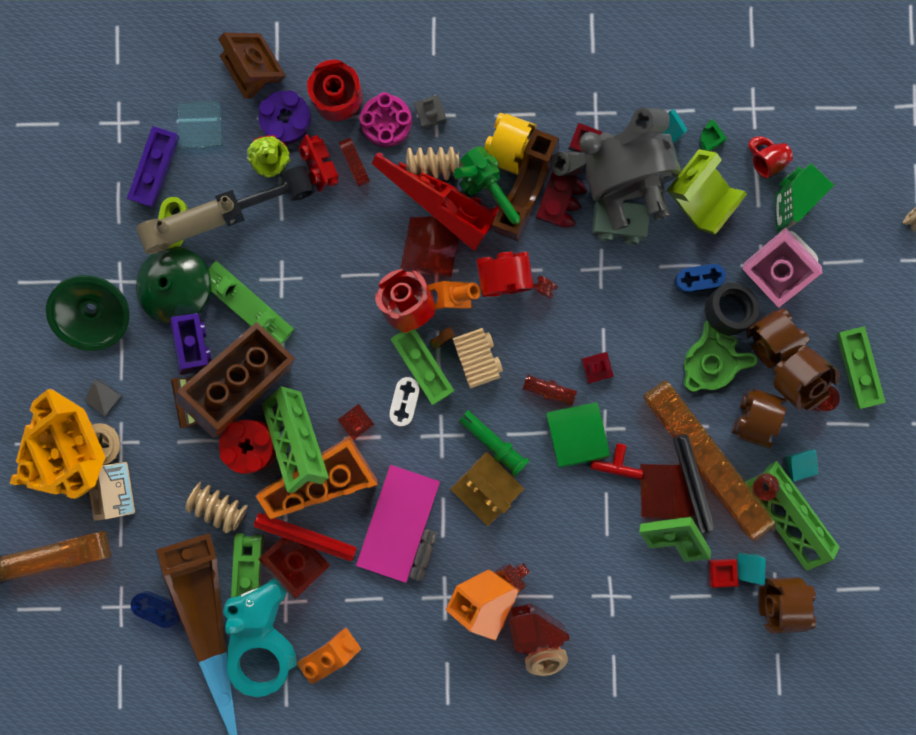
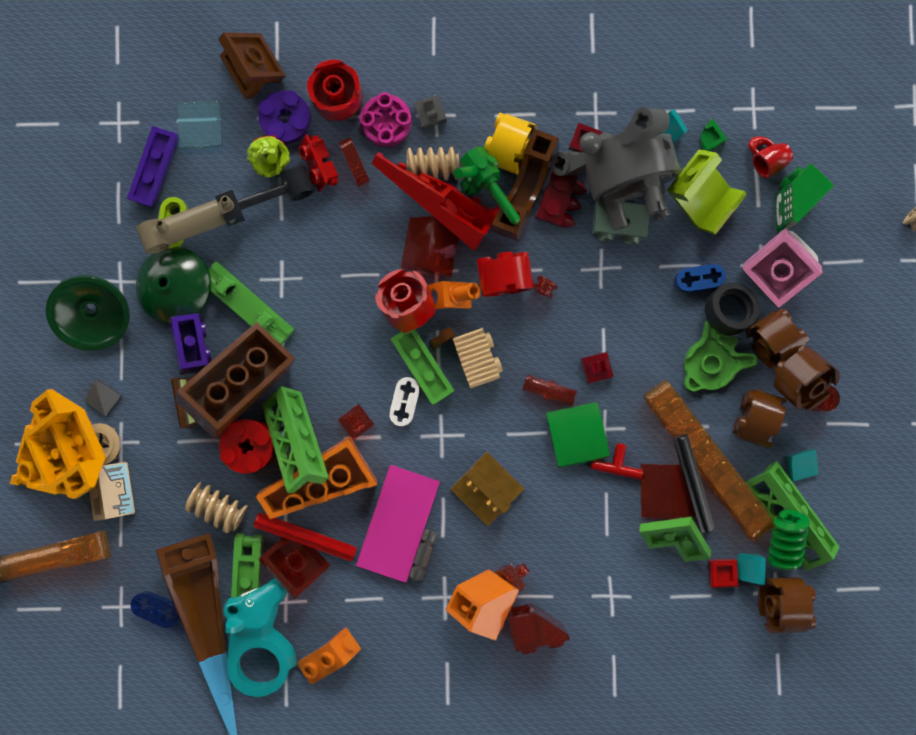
(503, 451): green pin -> none
(553, 659): tan gear -> none
(758, 487): clear red bush -> none
(788, 540): none -> green piece
(860, 367): bright green plate -> none

